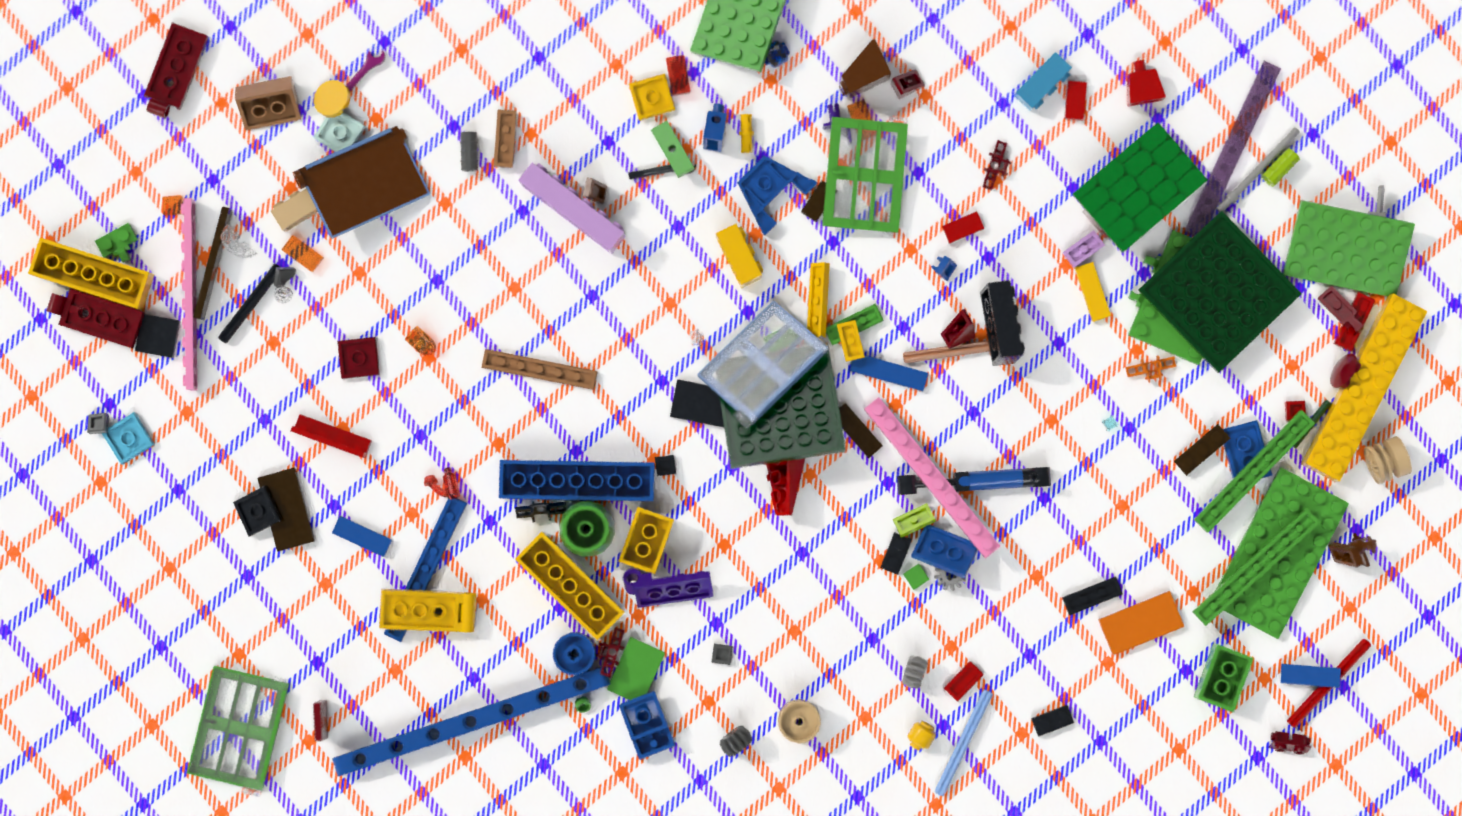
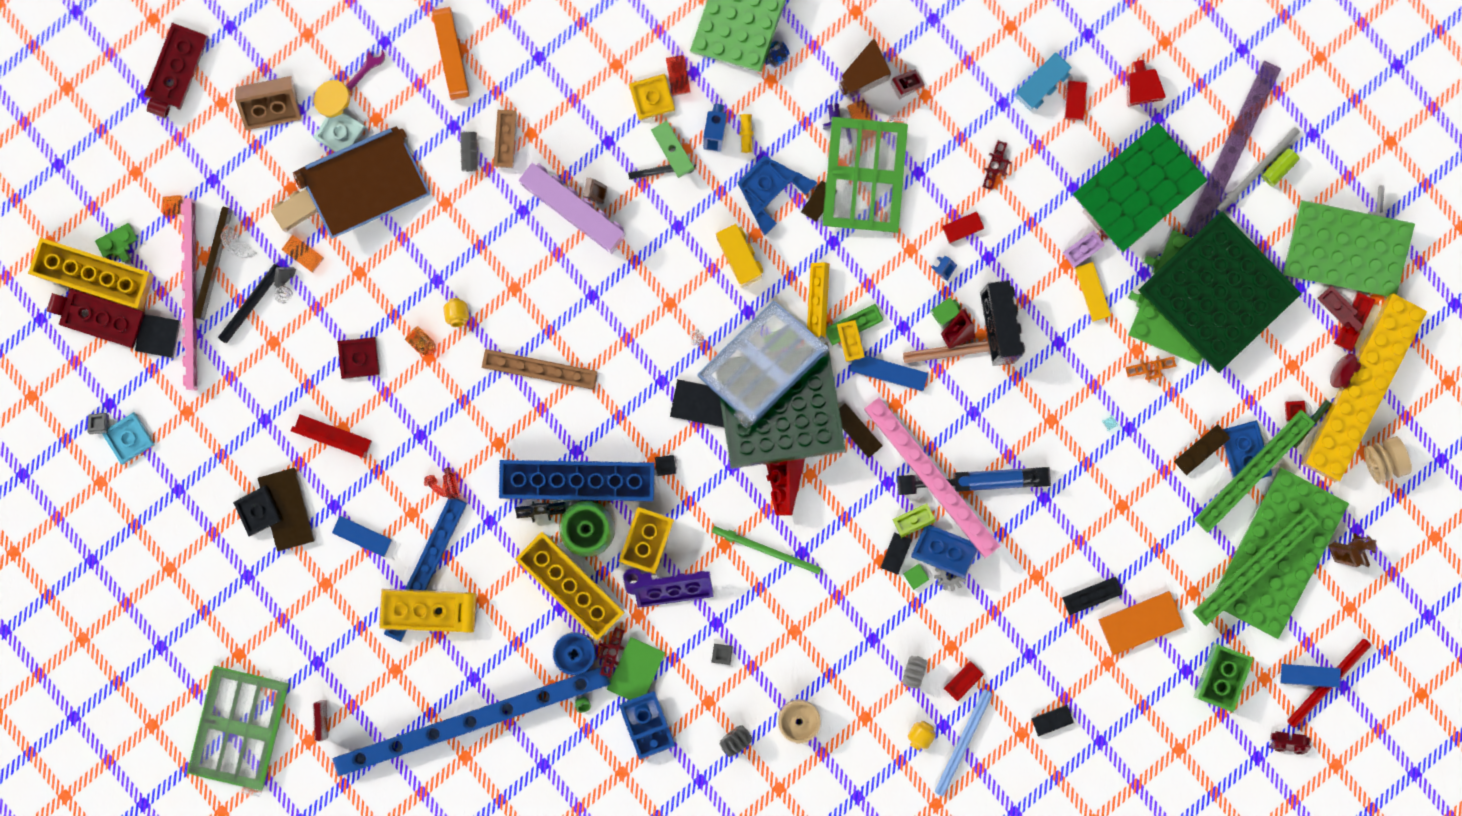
(450, 53): none -> orange beam
(456, 312): none -> yellow head
(732, 536): none -> bright green bar
(945, 311): none -> bright green brick

